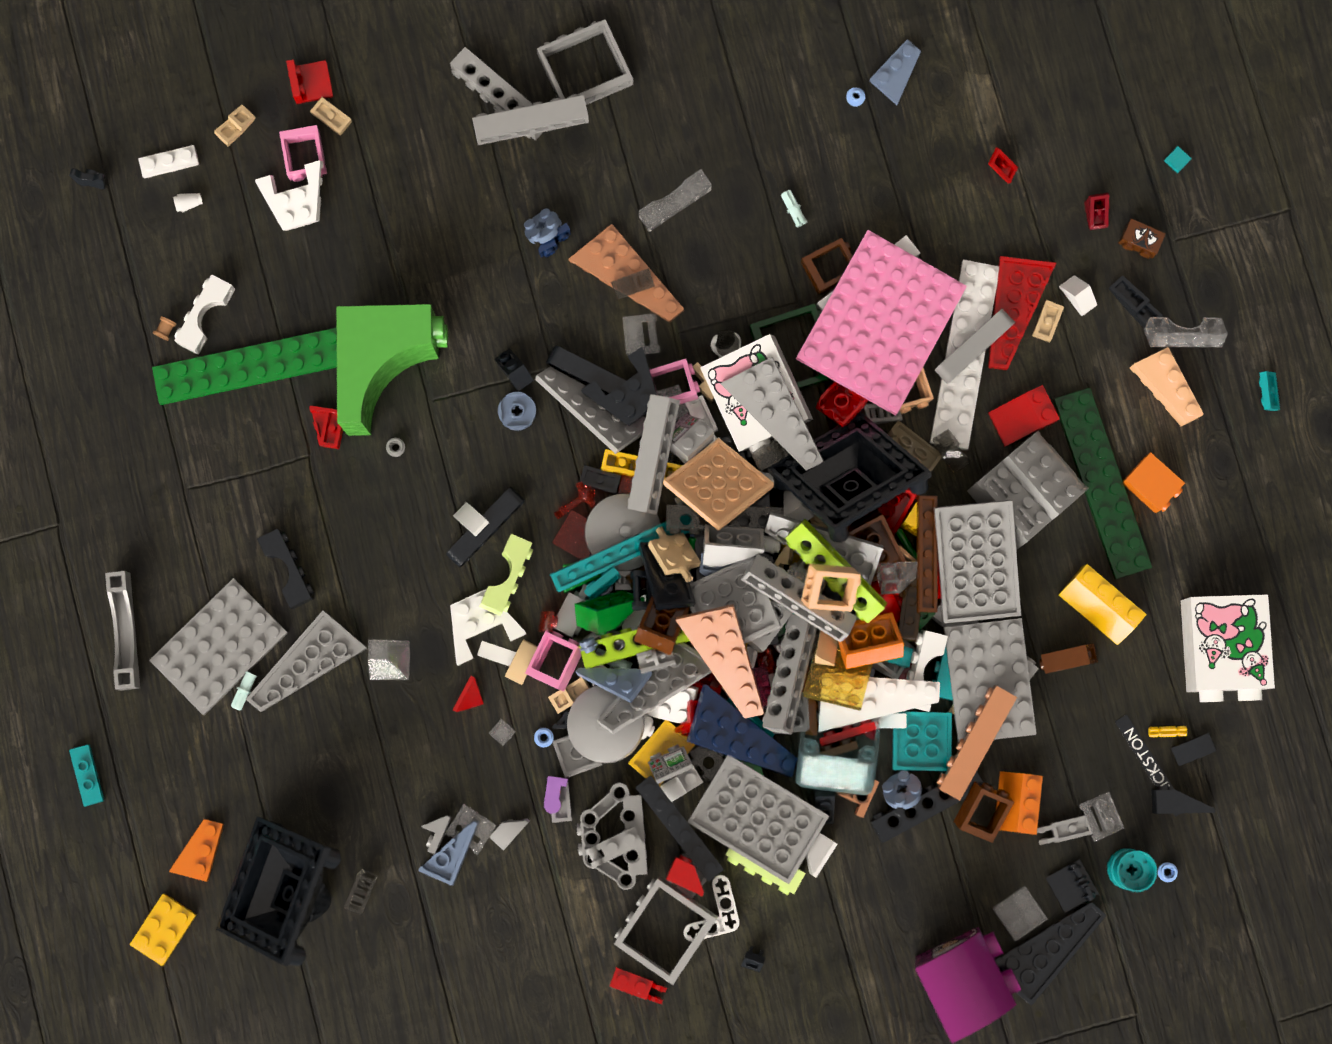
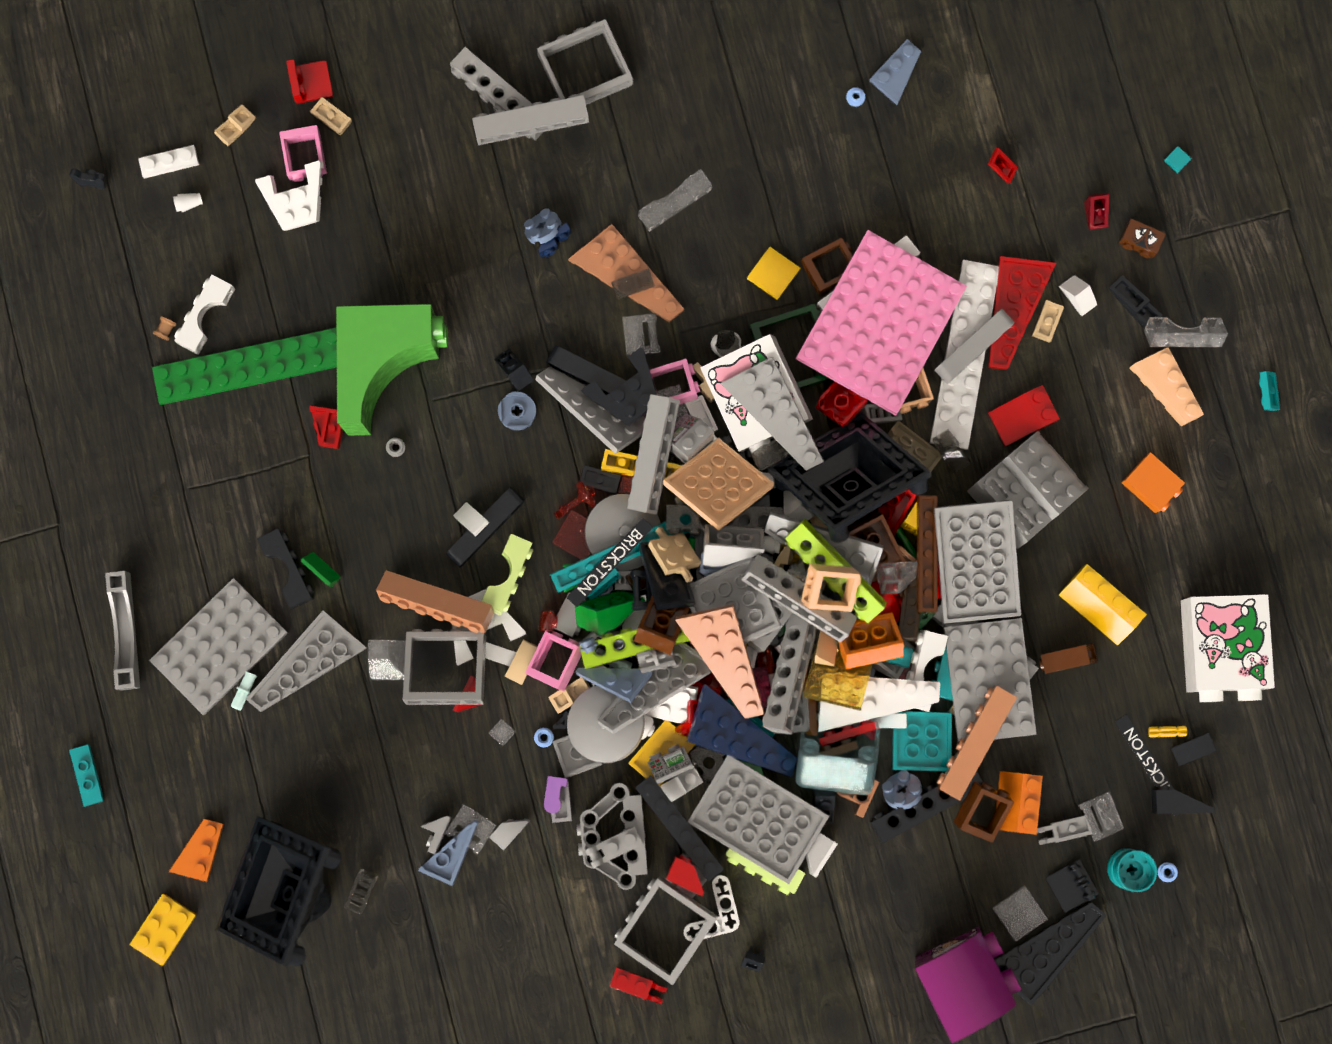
(321, 569): none -> green slope
(435, 602): none -> nougat brick
(445, 698): none -> light grey window
(610, 561): none -> black sticker
(773, 273): none -> yellow slope
(793, 208): light aqua axle -> none
(1106, 489): dark green plate -> none

